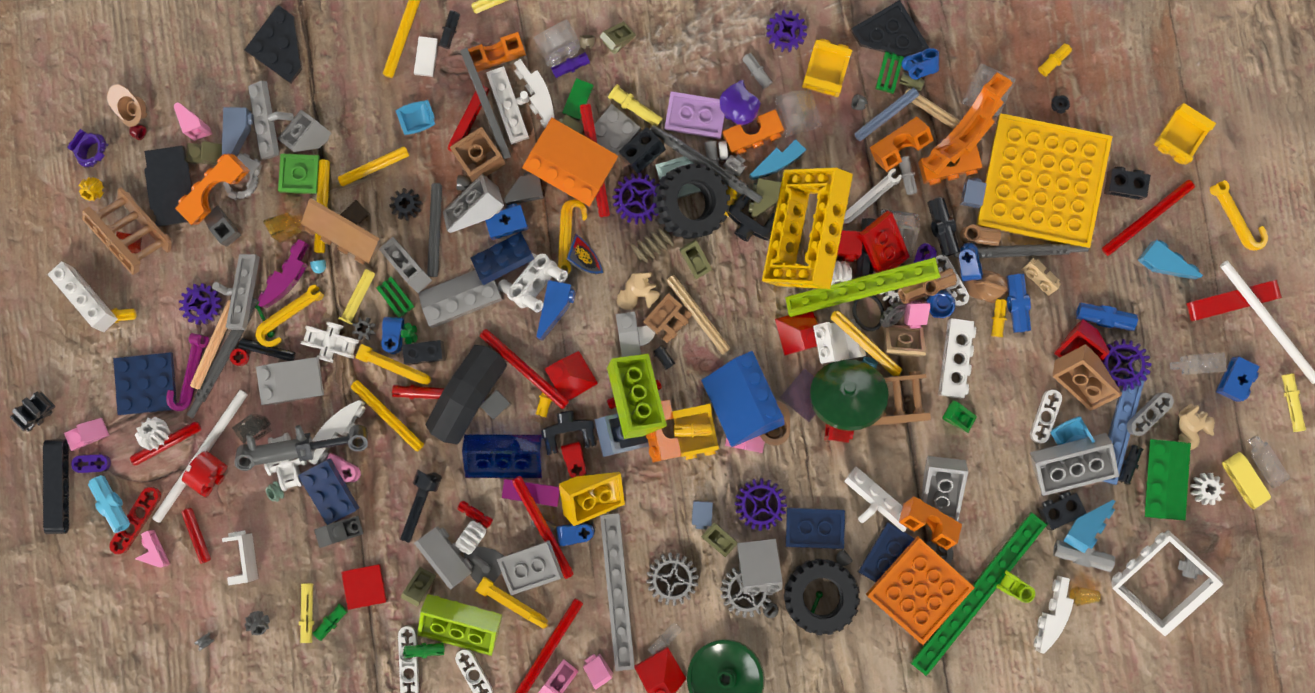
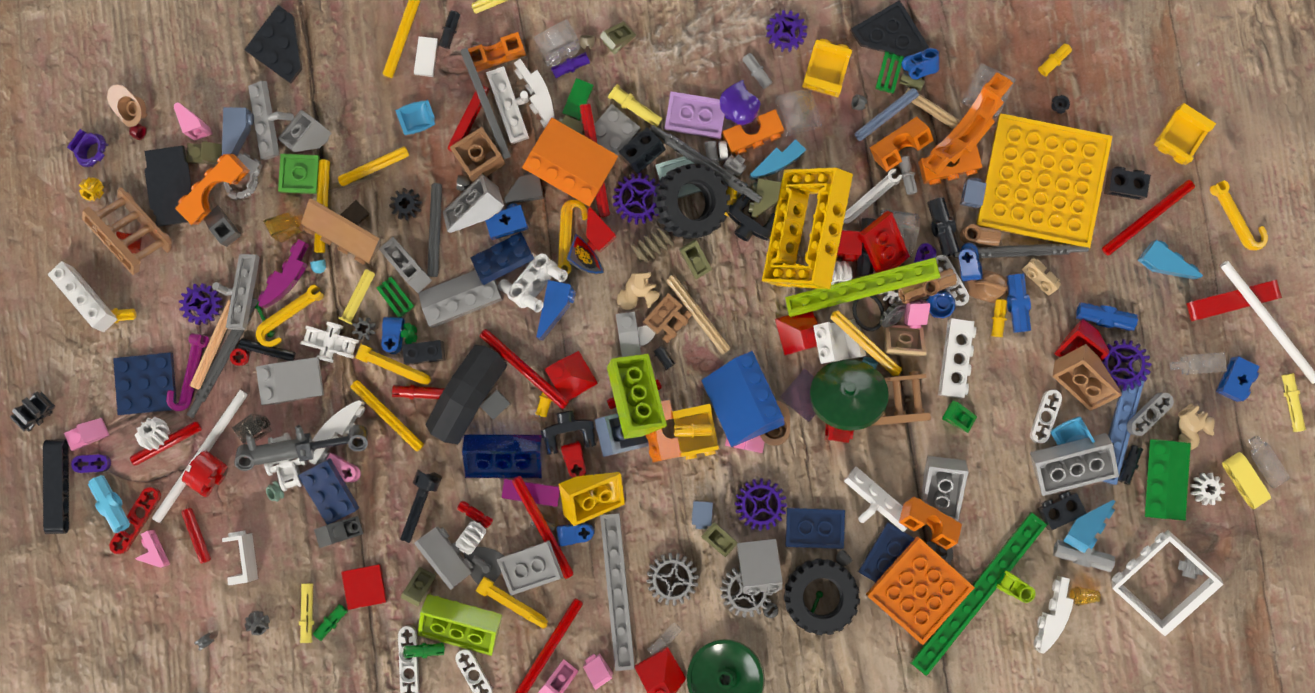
(597, 232): none -> red slope

